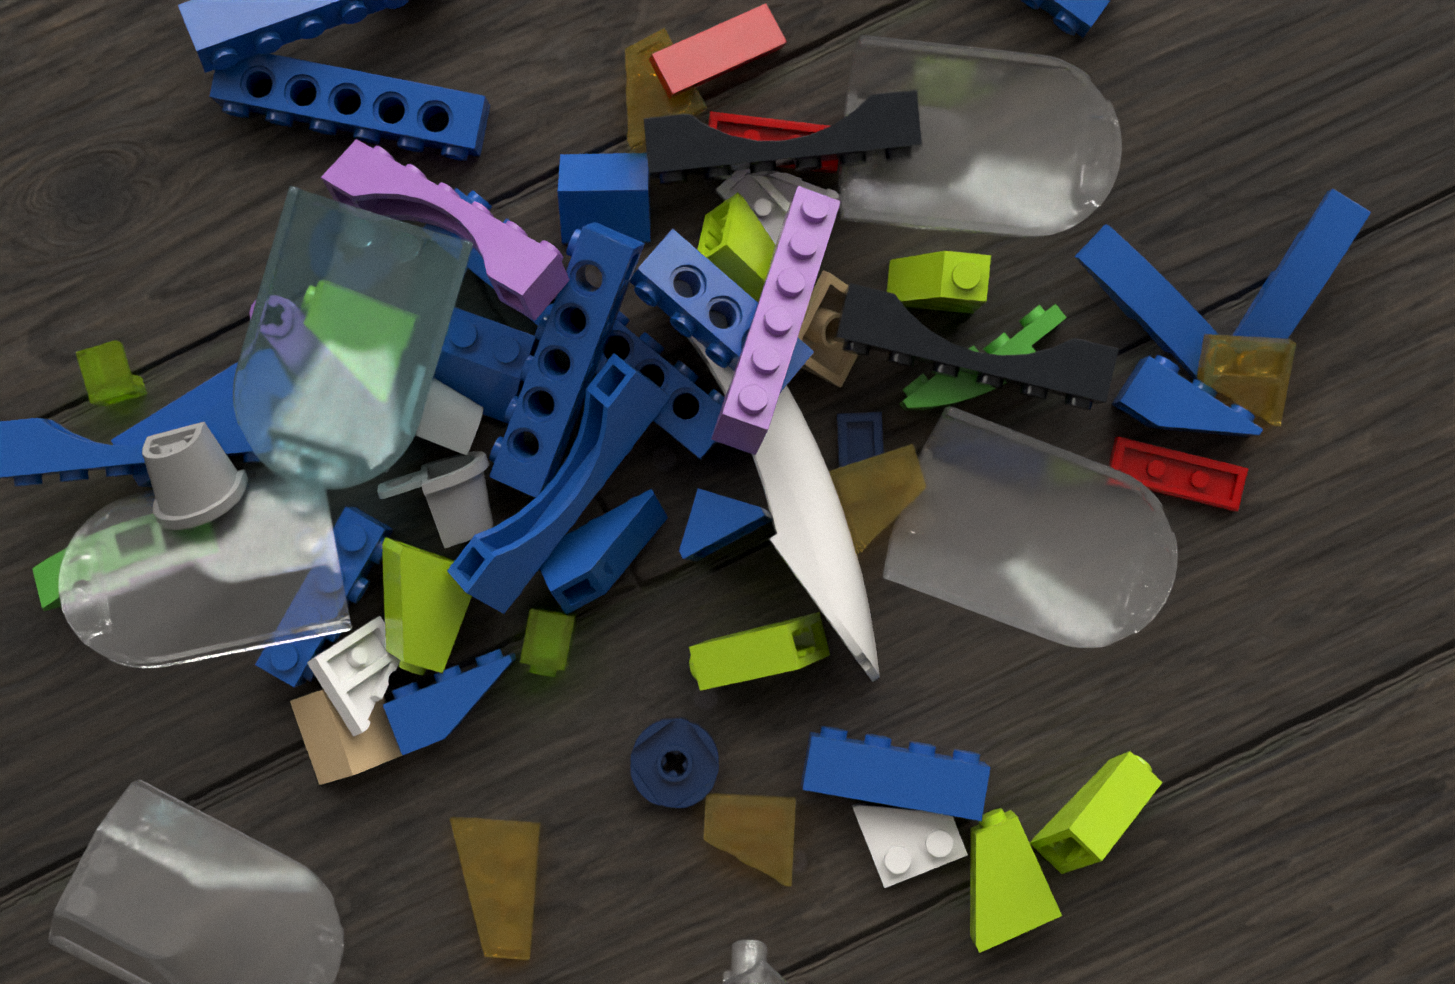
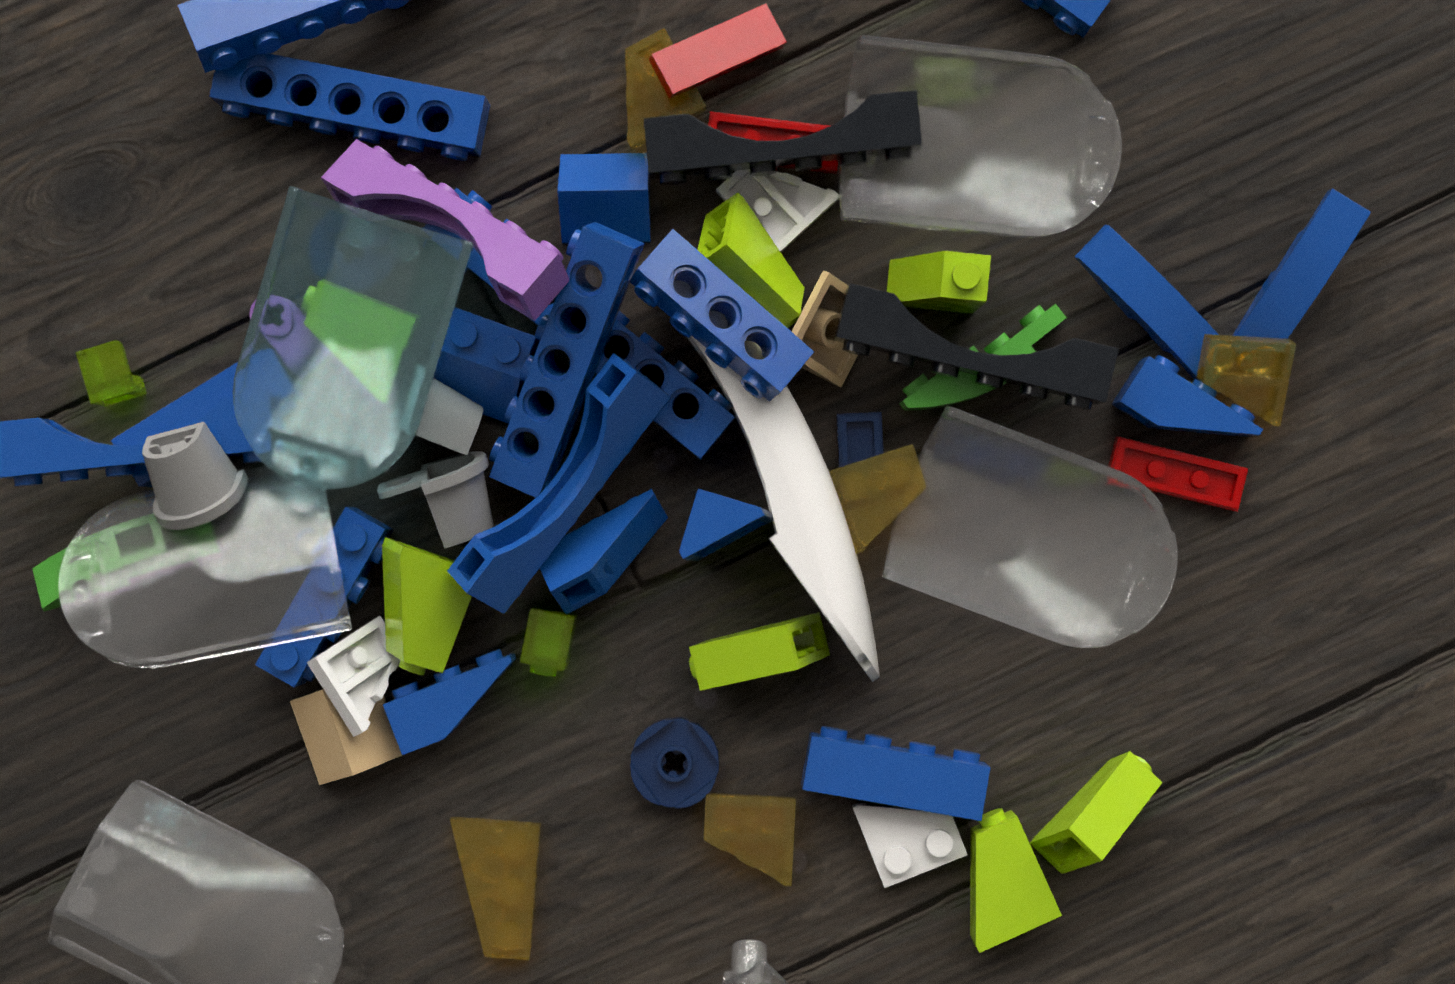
(776, 321): arch -> none

